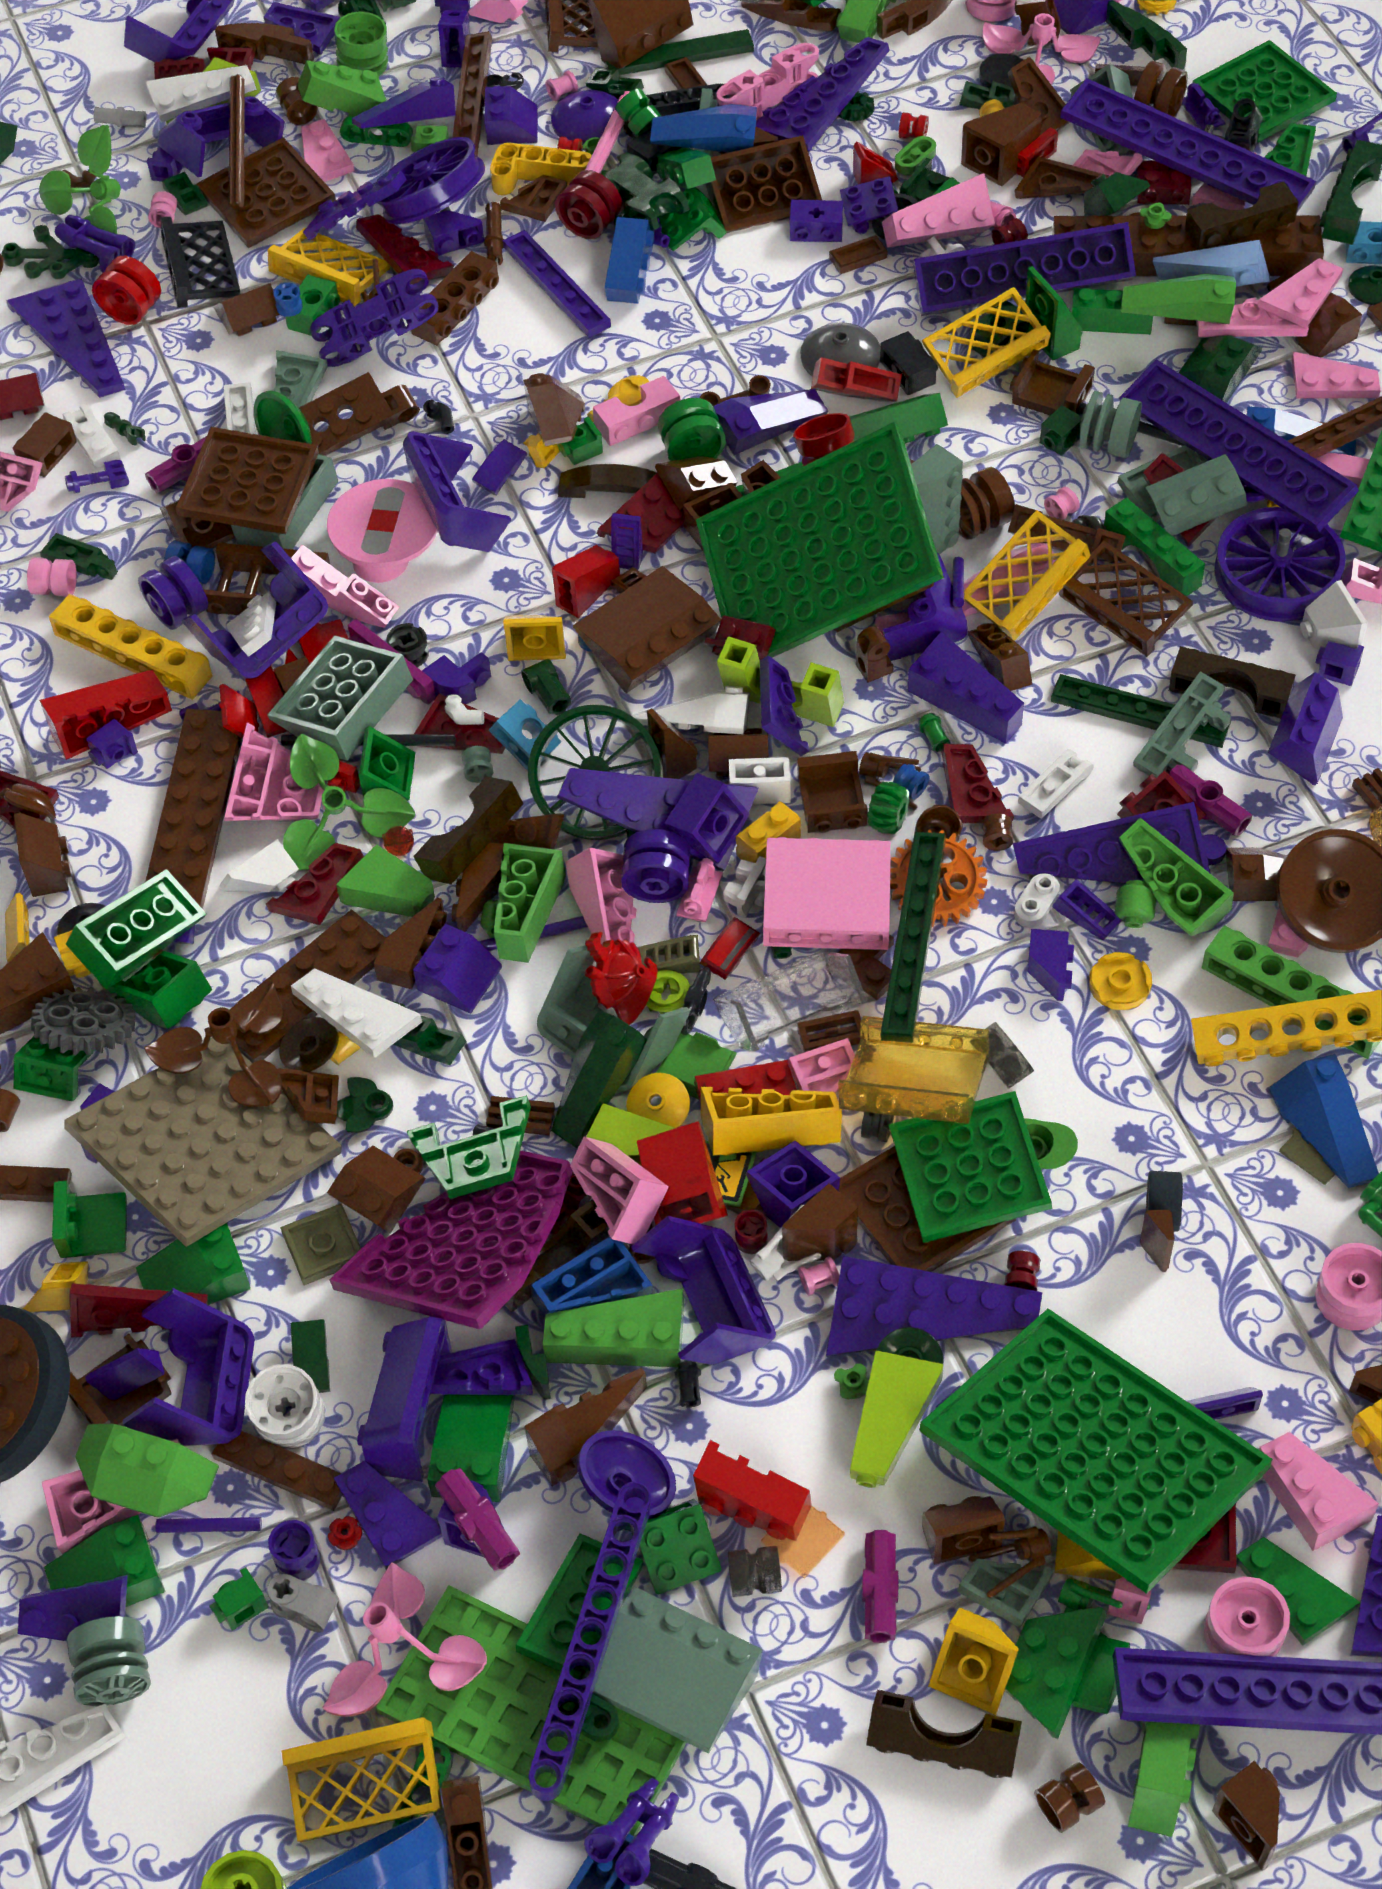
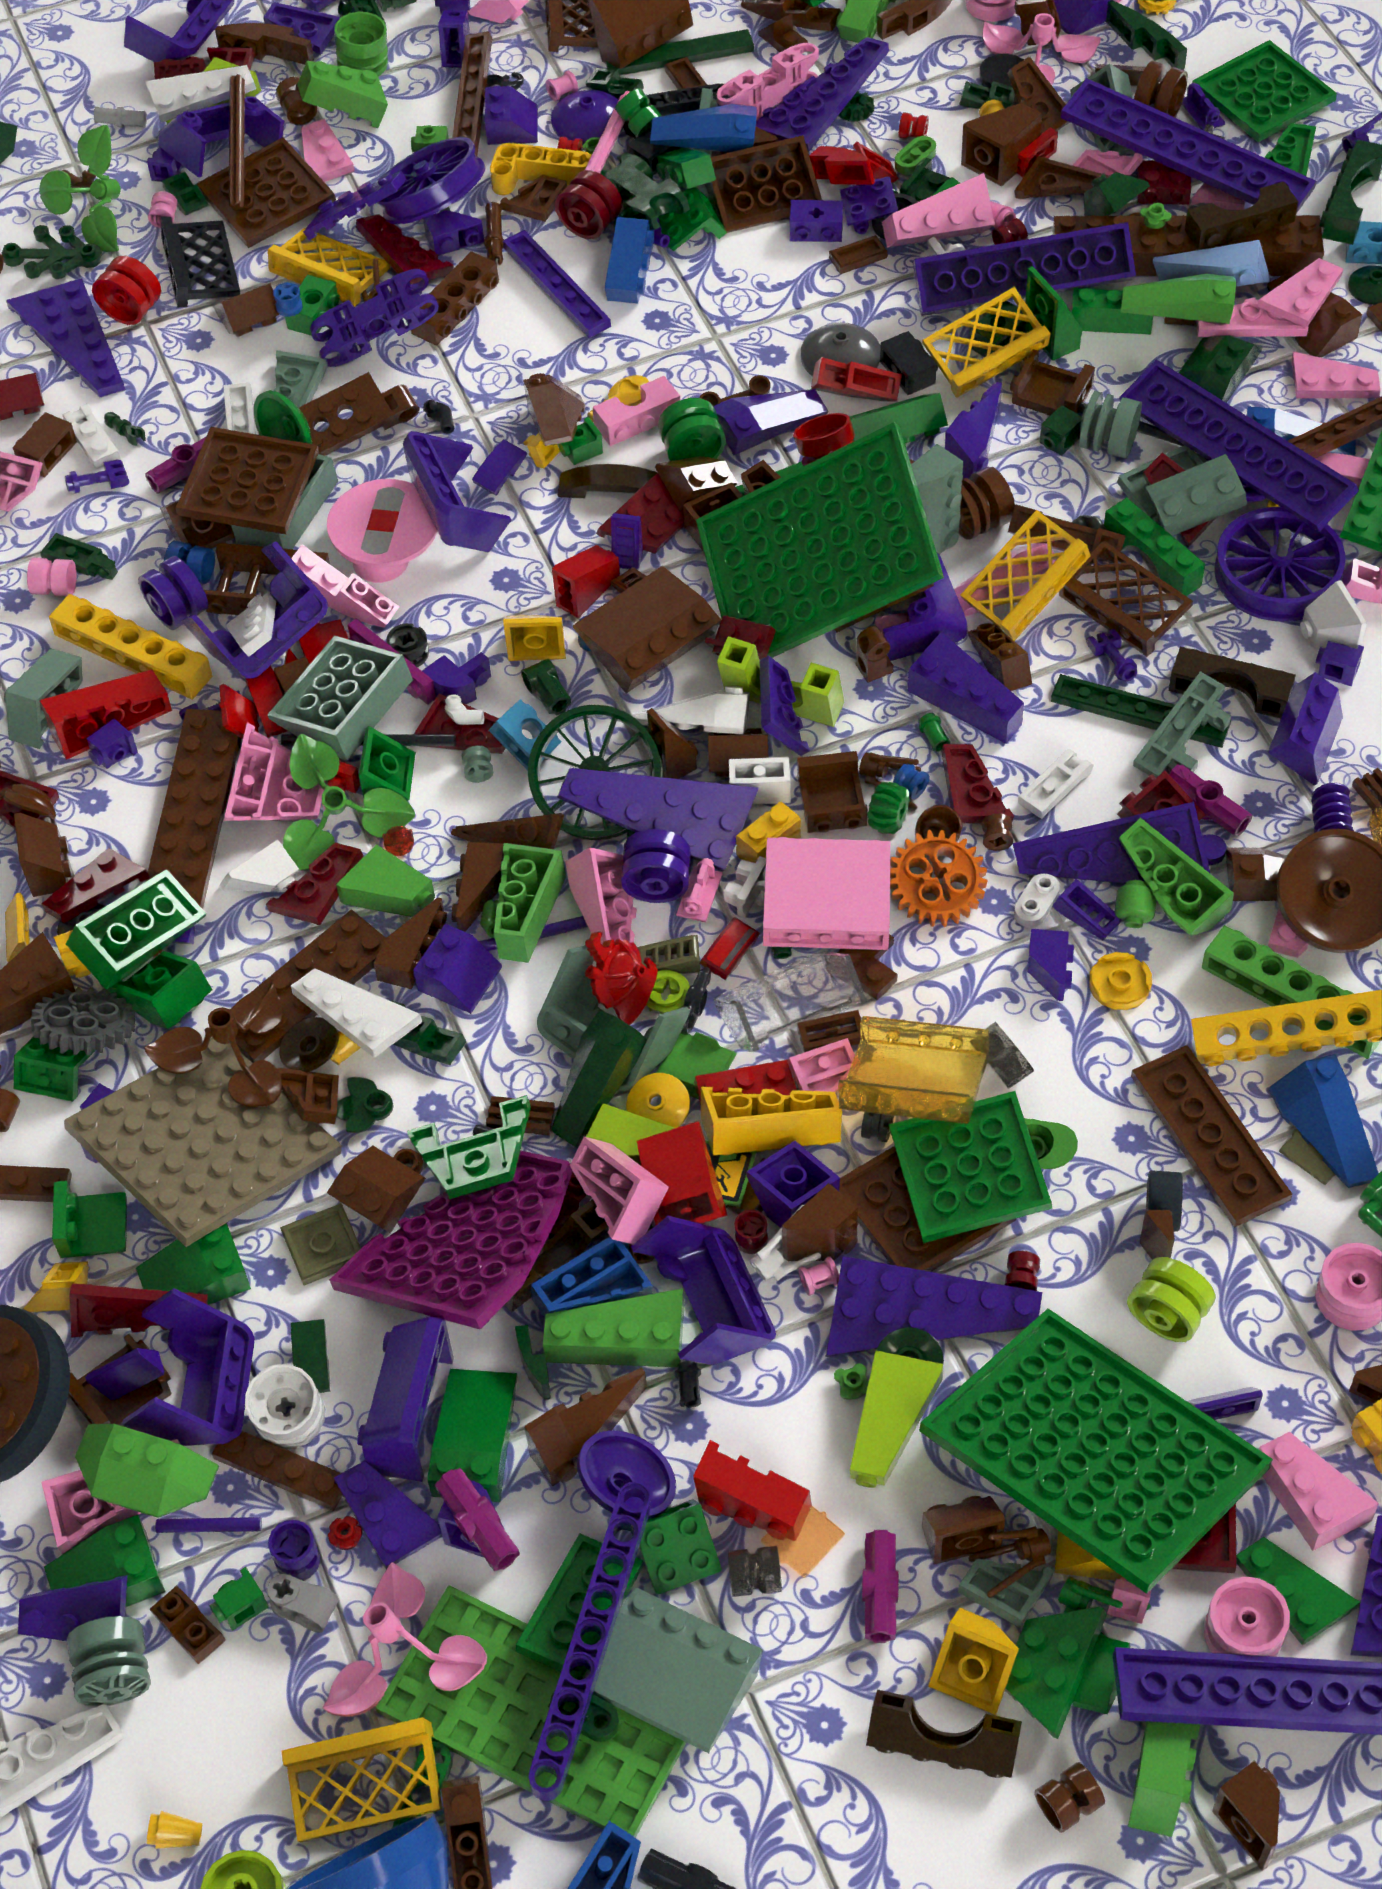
(50, 676): none -> sand green wedge
(76, 234): dark purple piece -> none
(99, 878): none -> dark red wing
(171, 1831): none -> yellow cone
(187, 1624): none -> reddish brown slope
(398, 135): green beam -> none
(418, 103): dark purple wedge -> none
(451, 853): dark brown arch -> none
(483, 1371): dark purple wing -> none
(606, 1840): dark purple piece -> none
(708, 817): dark purple slope -> none
(781, 34): none -> reddish brown slope
(841, 166): none -> red slope
(913, 938): dark green tile -> none
(958, 581): dark purple bar -> none
(972, 431): none -> dark purple wedge
(1062, 503): bright pink wheel -> none
(1124, 668): none -> dark purple hinge
(1171, 1299): none -> lime wheel
(1211, 1136): none -> reddish brown plate
(1244, 130): black piece -> none
(1331, 807): none -> dark purple piece

